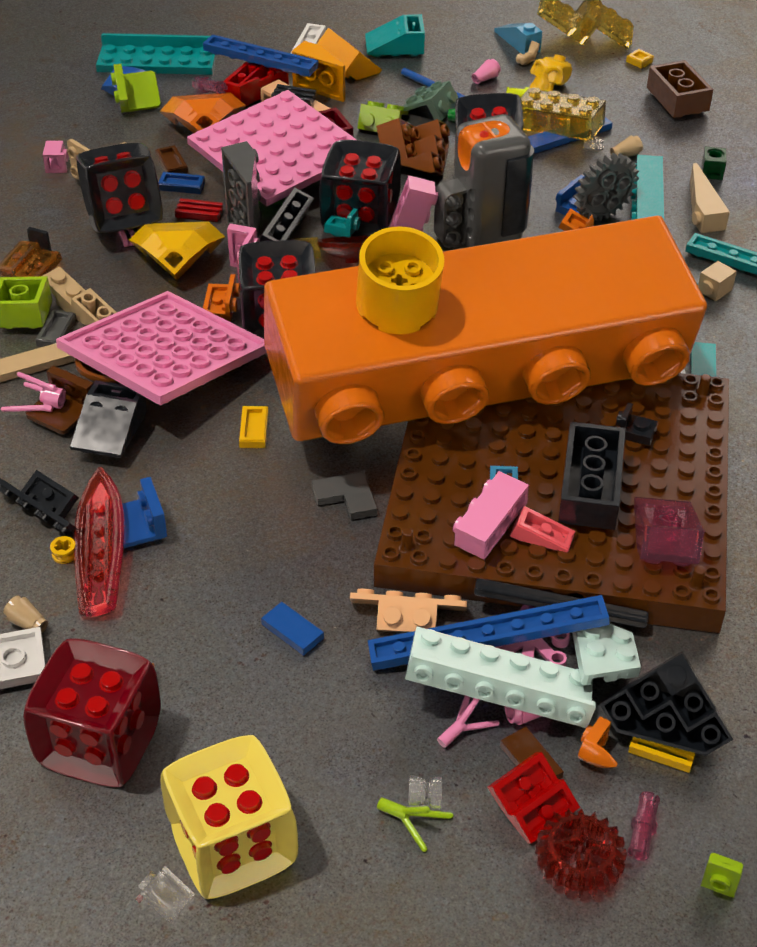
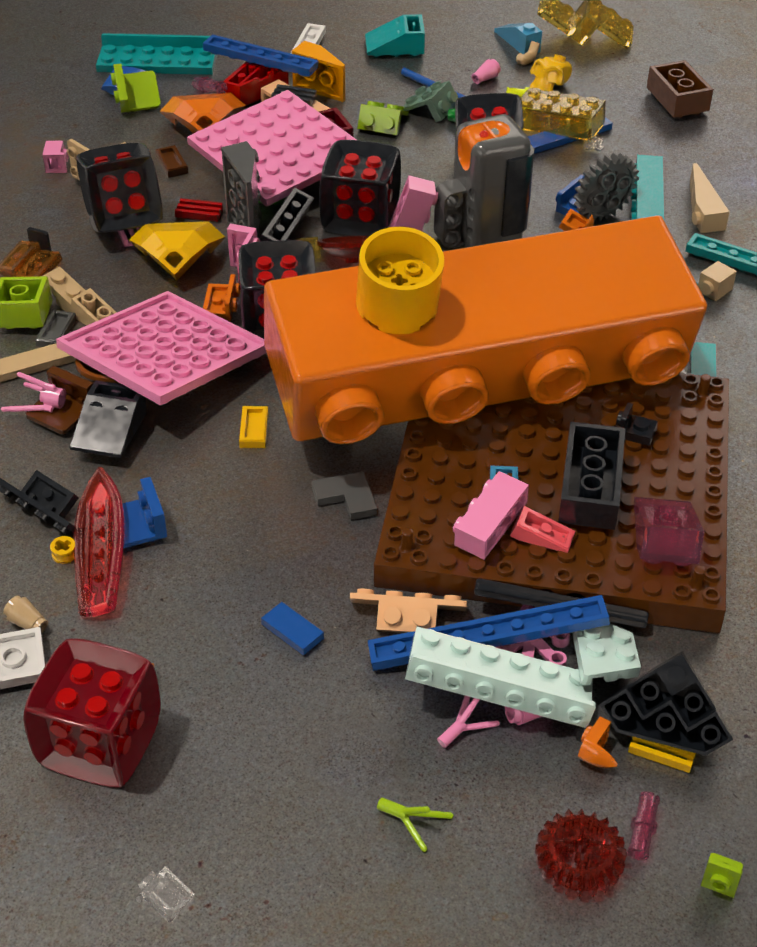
(181, 183): blue tile -> none
(229, 816): light yellow piece -> none
(343, 226): teal bracket -> none
(355, 62): light orange slope -> none
(417, 791): clear wheel -> none
(420, 146): dark orange brick -> none
(524, 744): reddish brown tile -> none
(532, 796): red slope -> none
(630, 146): tan cone -> none
(639, 58): yellow tile -> none
(714, 162): dark green brick -> none

